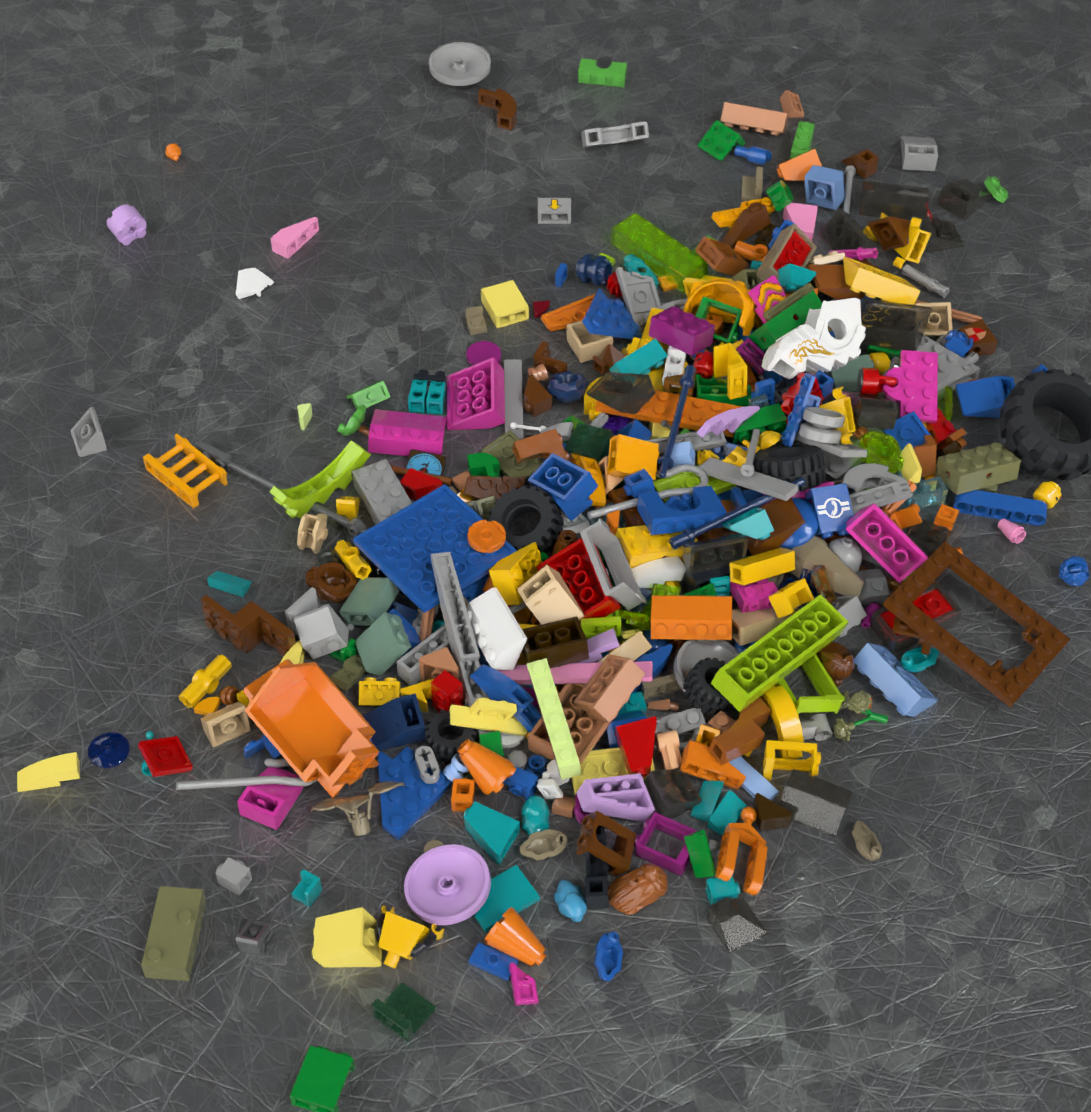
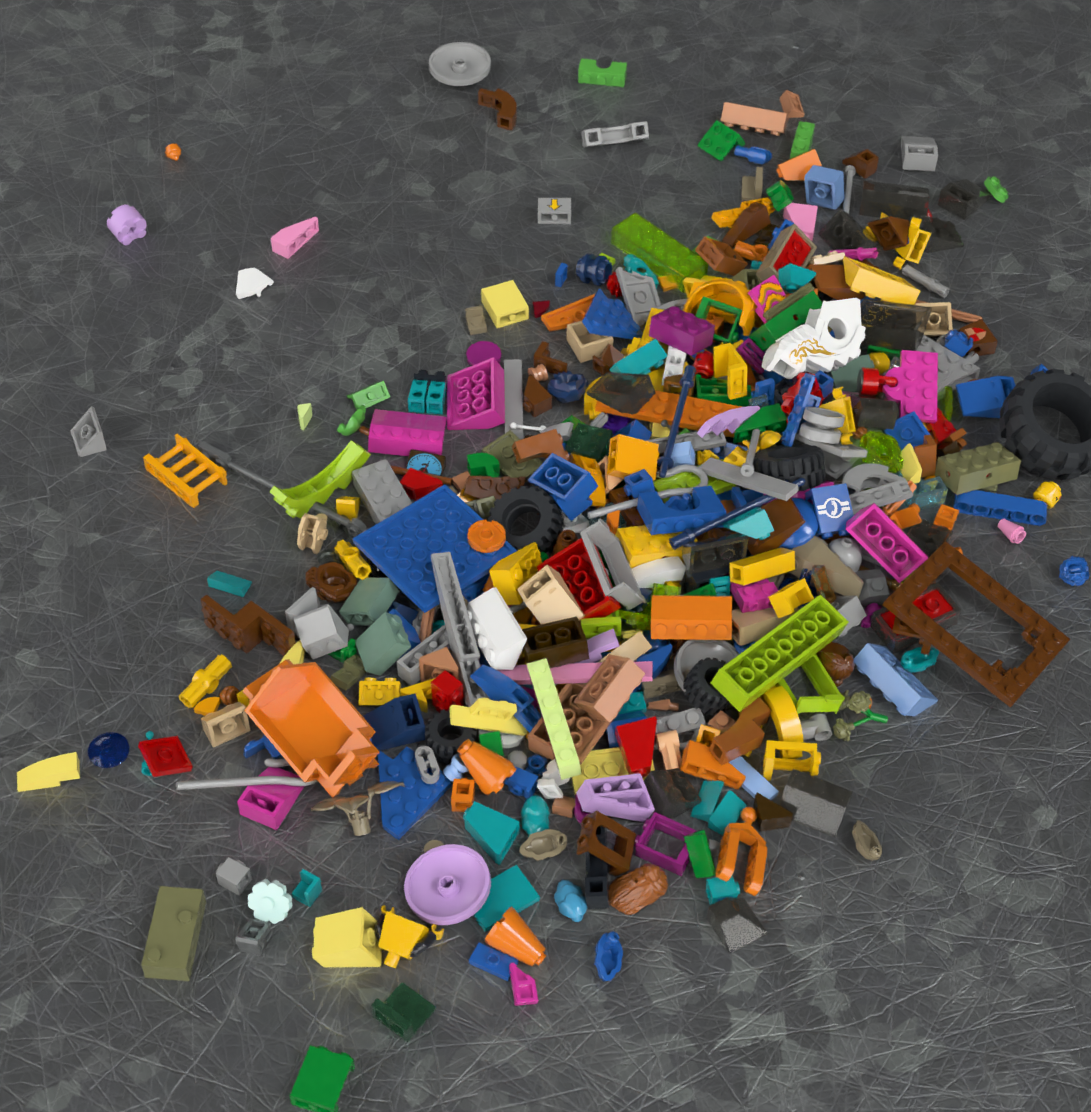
(270, 901): none -> light aqua plant

